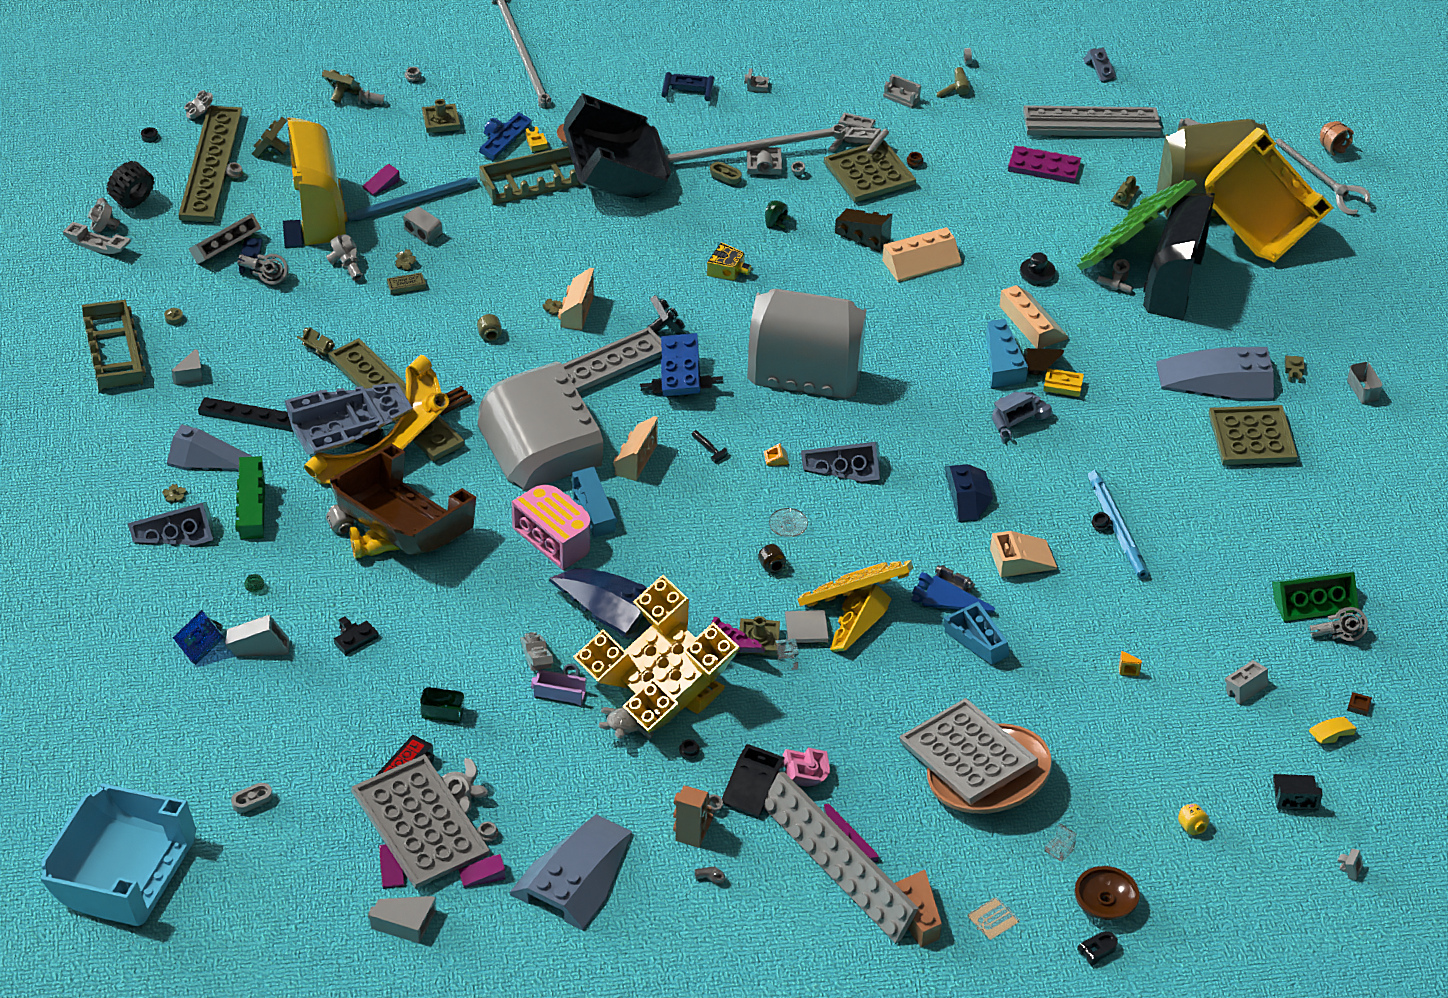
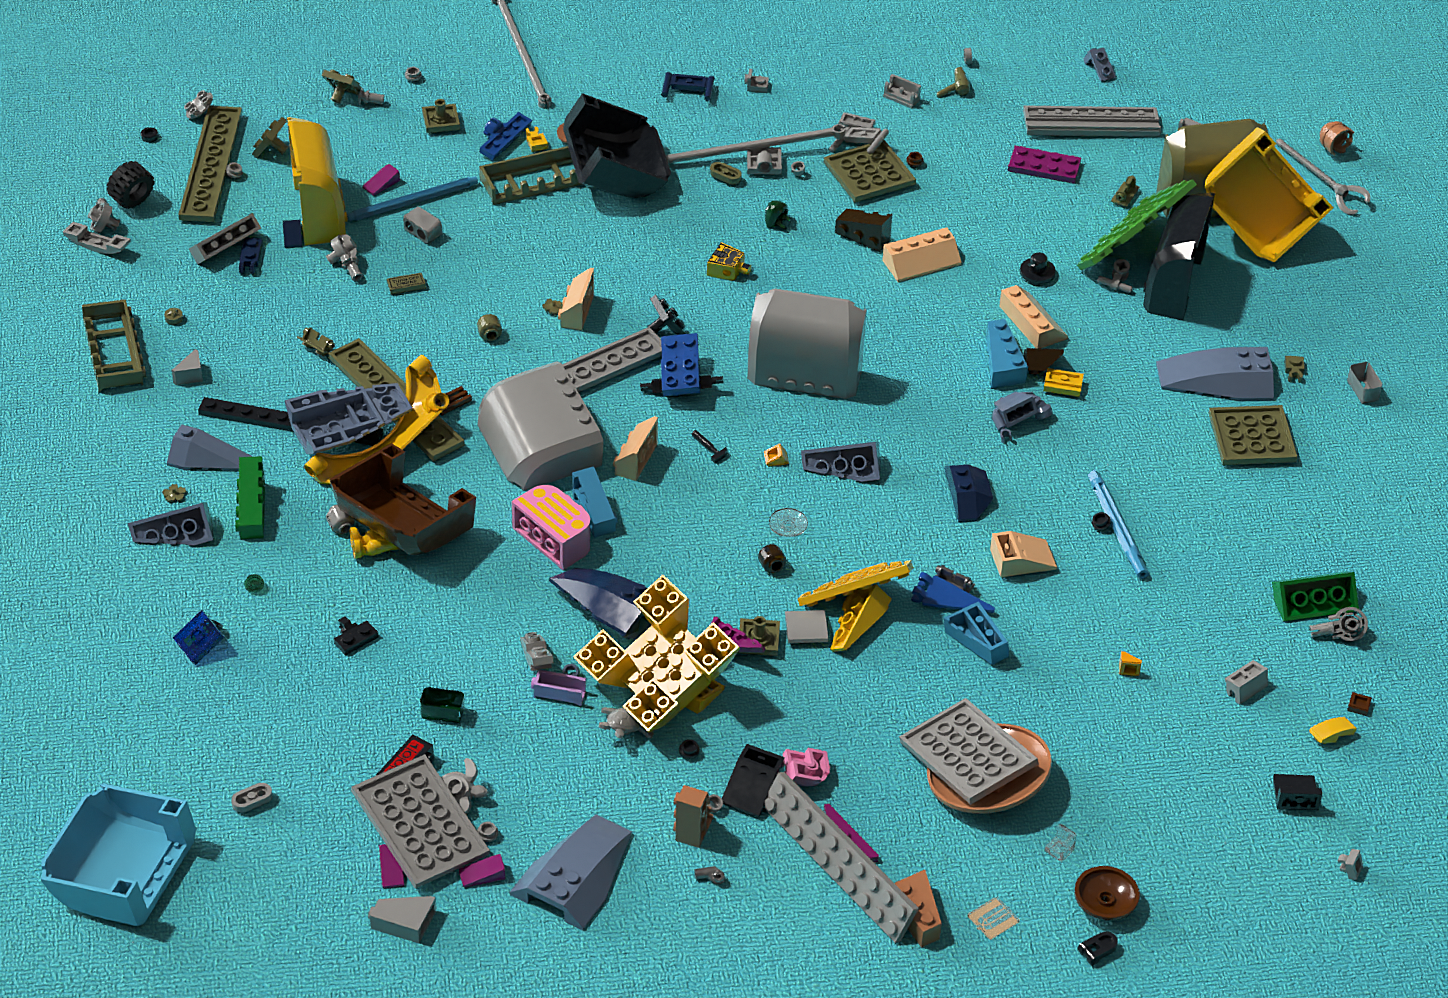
(257, 638): light grey slope -> none
(267, 267): light grey pin -> none
(405, 259): olive plant -> none
(787, 654): clear panel -> none
(1193, 819): yellow head -> none

